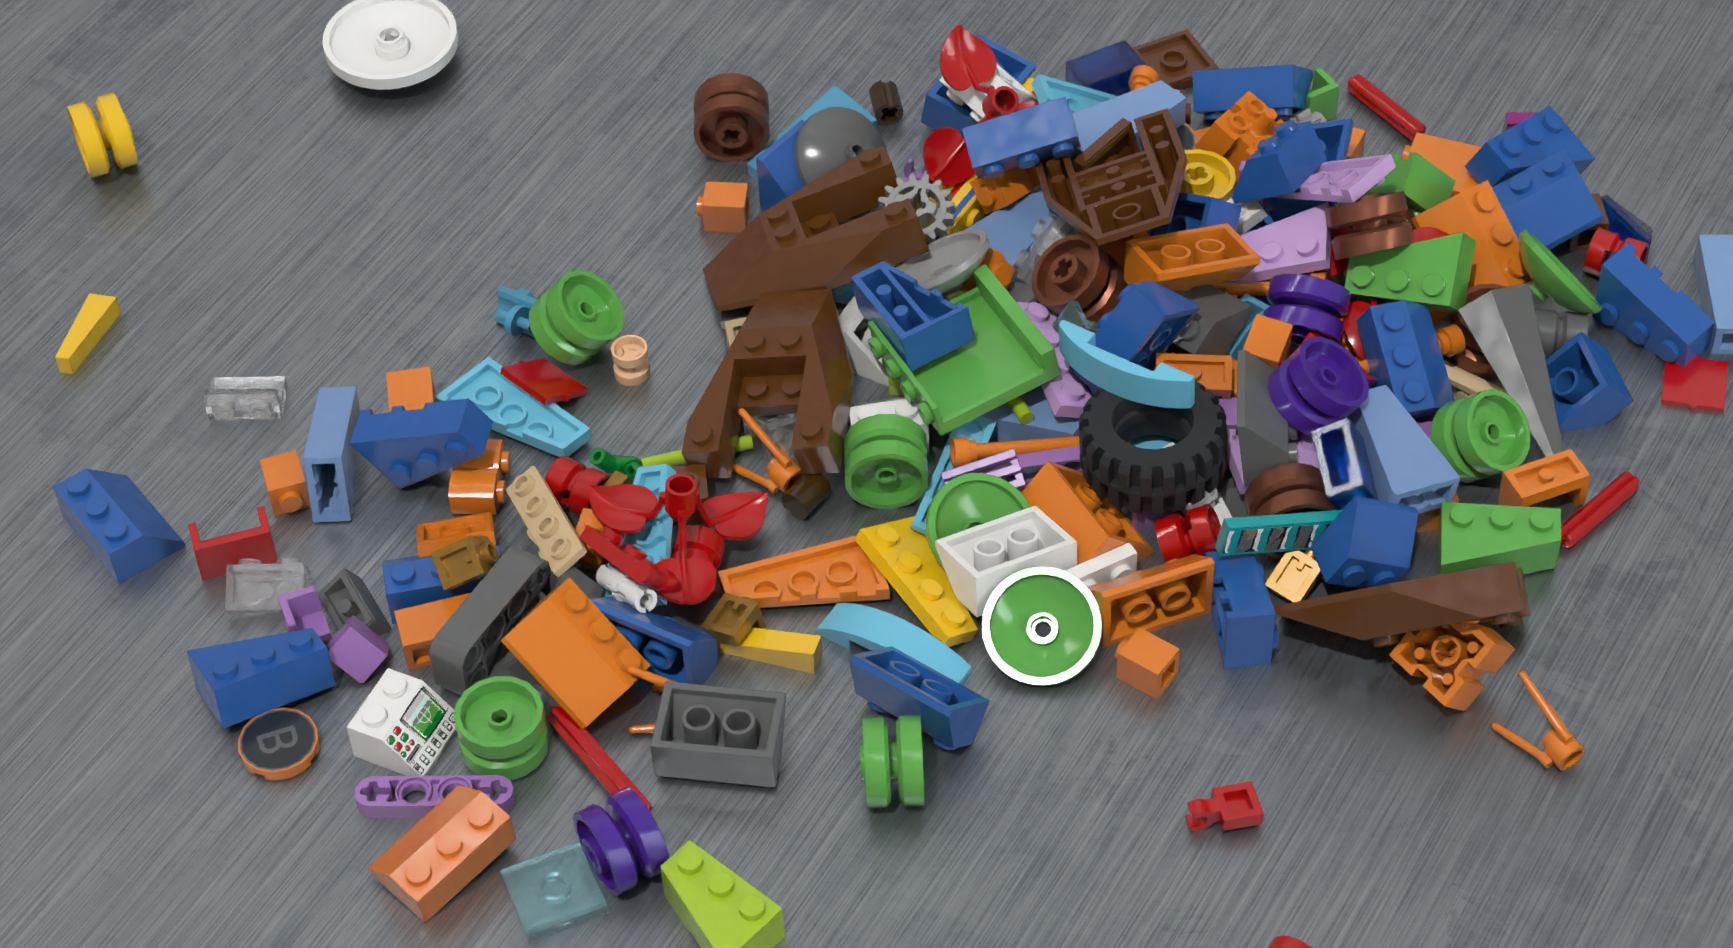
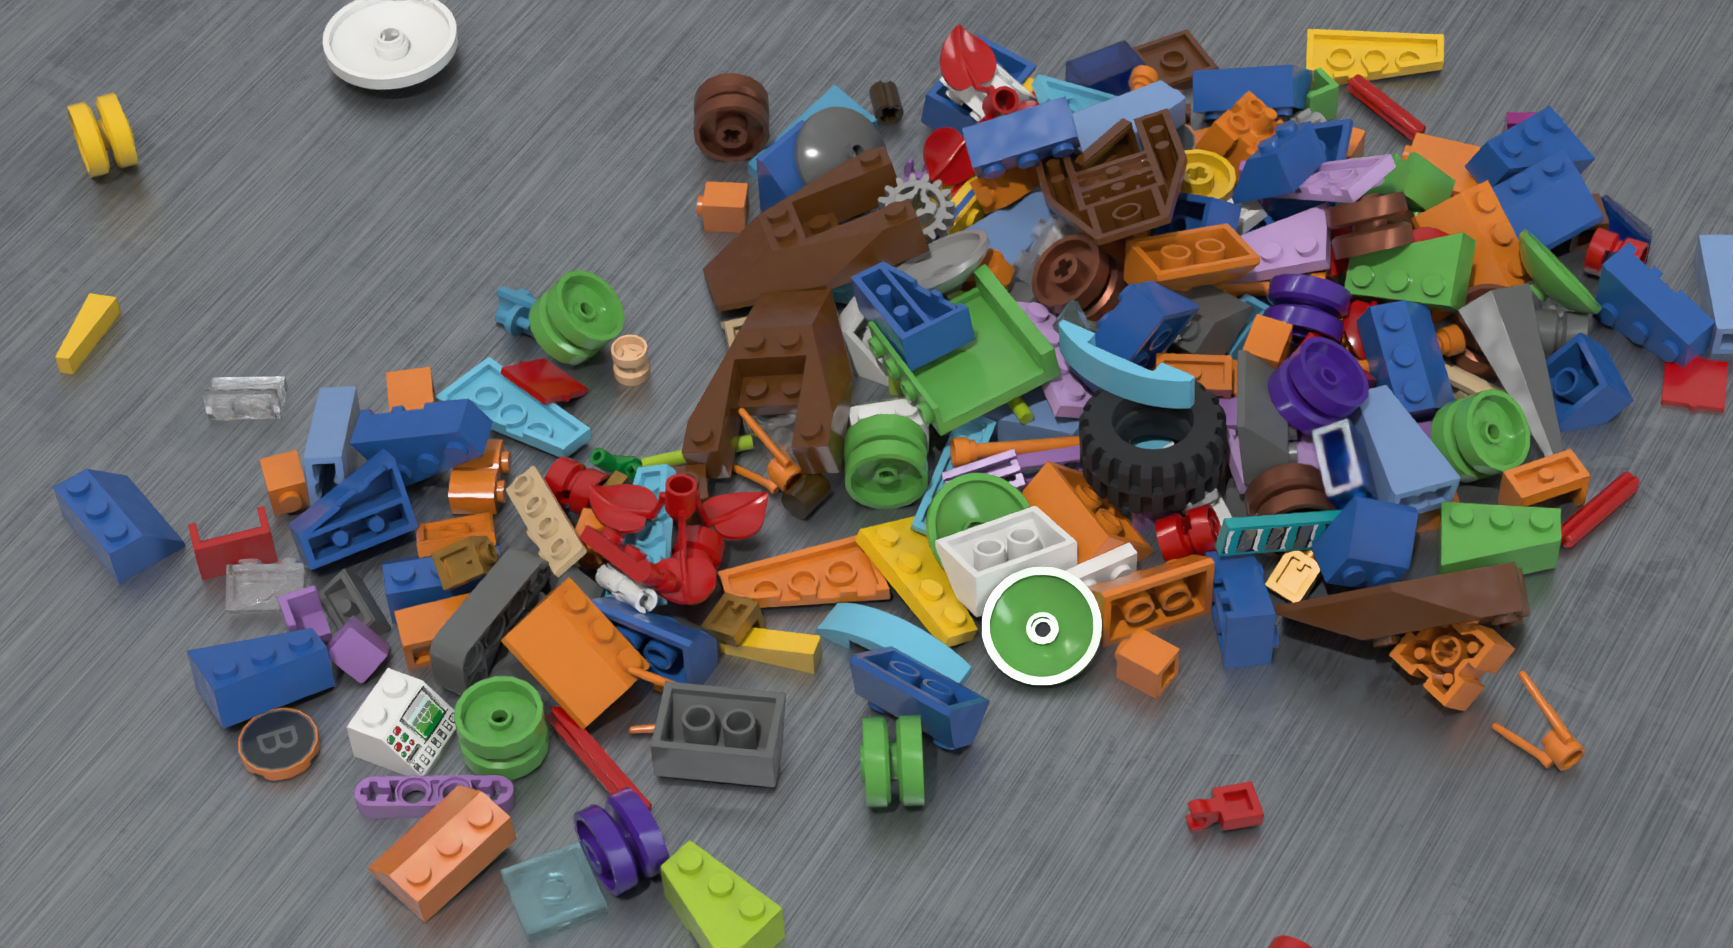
(355, 514): none -> blue wedge
(1372, 53): none -> yellow wing

